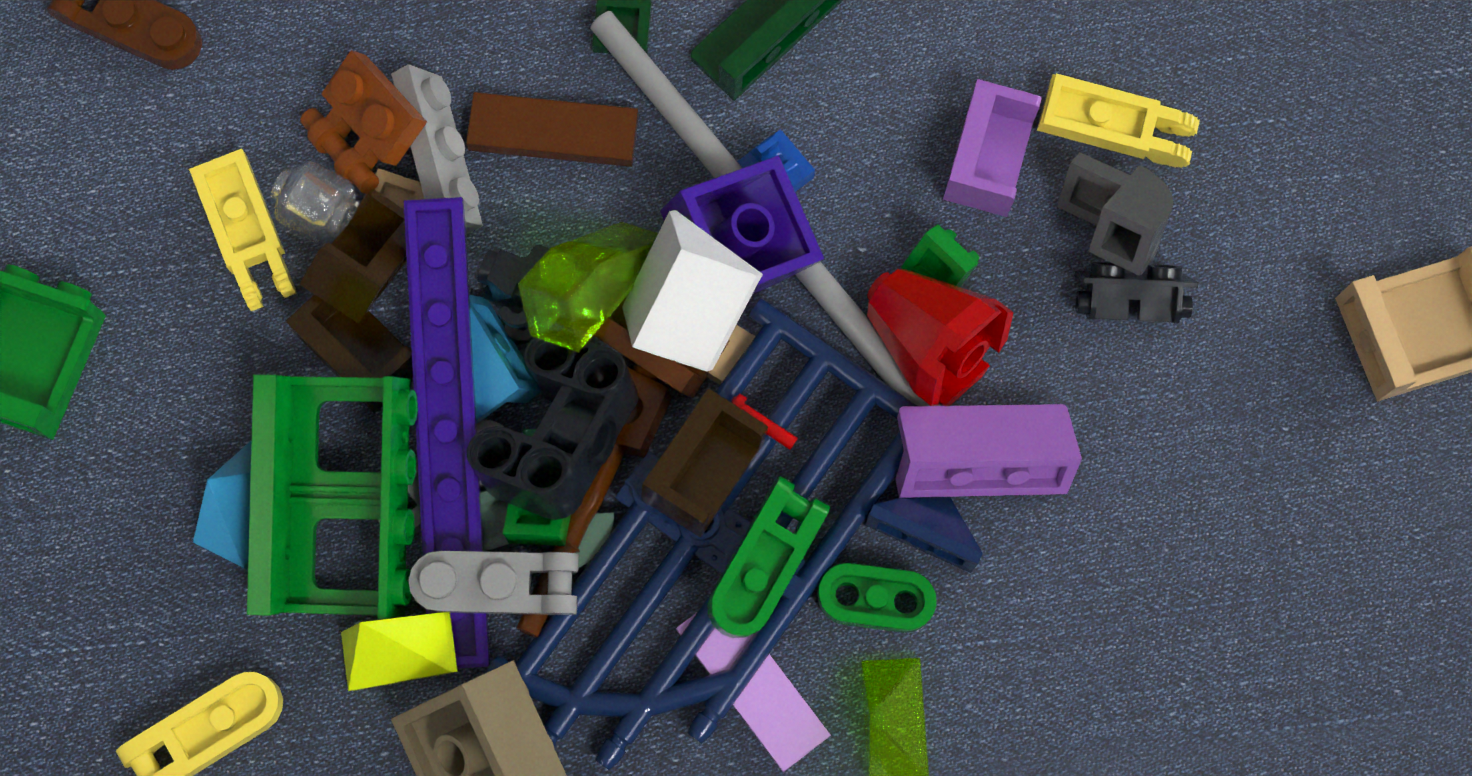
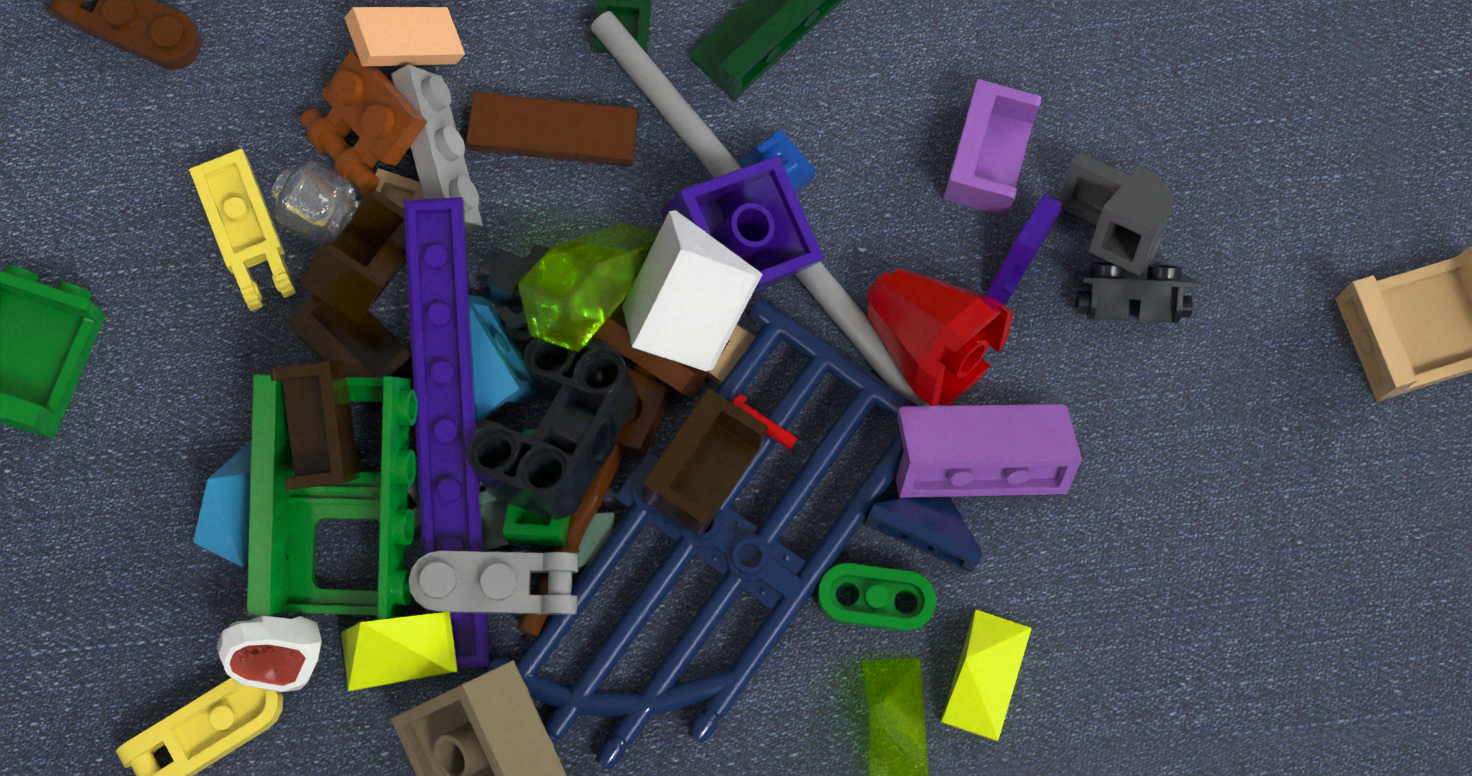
(270, 652): none -> white rock
(318, 424): none -> dark brown panel
(404, 36): none -> light nougat tile
(764, 561): green plate -> none
(767, 703): lavender tile -> none
(941, 257): green tile -> none
(986, 675): none -> neon yellow slope
(1024, 249): none -> dark purple tile
(1115, 120): light yellow hinge -> none

